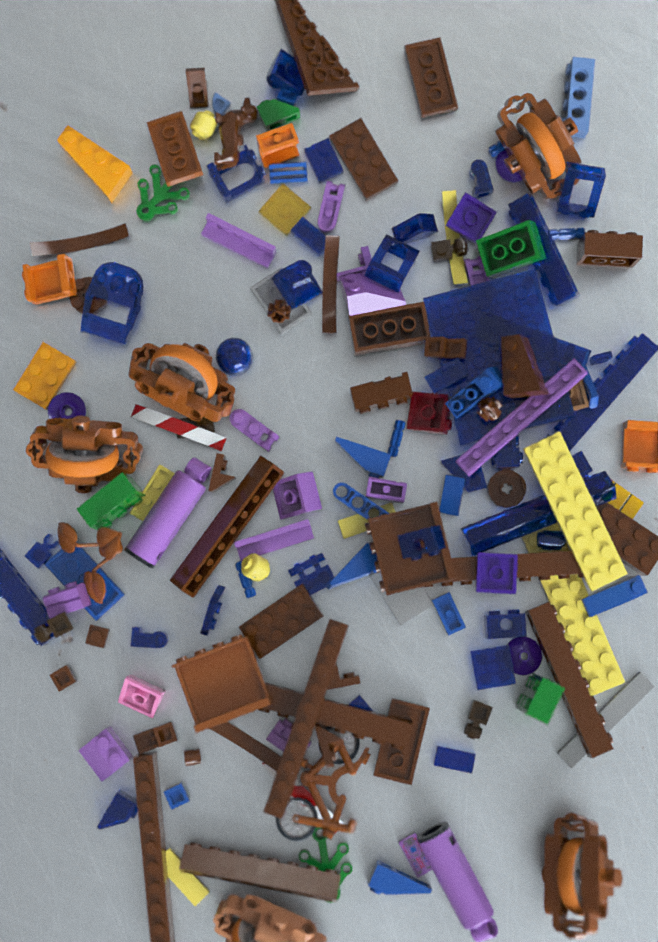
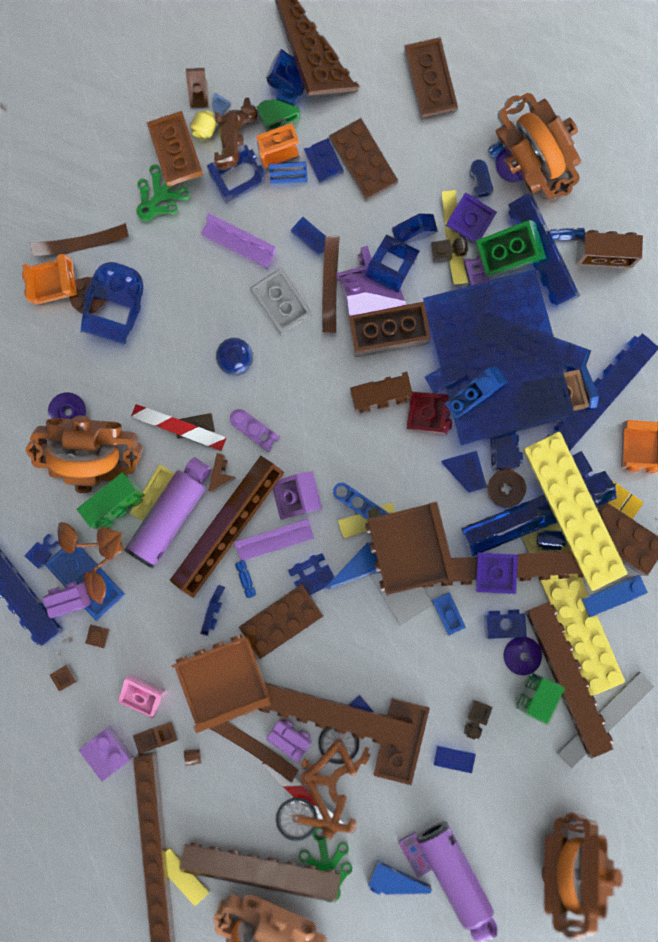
(44, 375): light orange plate -> none
(58, 625): dark brown plate -> none
(99, 165): light orange wedge -> none
(119, 811): clear blue slope -> none
(148, 640): clear blue leg -> none
(176, 796): blue plate -> none
(182, 380): dark orange piece -> none
(255, 567): light yellow head -> none
(279, 311): reddish brown gear -> none
(284, 209): clear yellow tile -> none
(297, 283): clear blue slope -> none
(306, 719): reddish brown brick -> none
(327, 740): reddish brown slope -> none
(330, 207): medium lavender plate -> none
(347, 680): reddish brown slope -> none
(367, 458): blue slope -> none
(386, 490): medium lavender brick -> none
(396, 438): blue axle -> none
(432, 539): clear blue brick -> none
(445, 348): reddish brown slope -> none
(452, 495): blue tile -> none
(489, 408): reddish brown gear -> none
(493, 667): clear blue plate -> none
(520, 368): reddish brown wedge -> none
(520, 418): medium lavender tile -> none
(583, 69): medium blue brick -> none
(583, 172): clear blue panel -> none
(600, 358): clear blue tile -> none

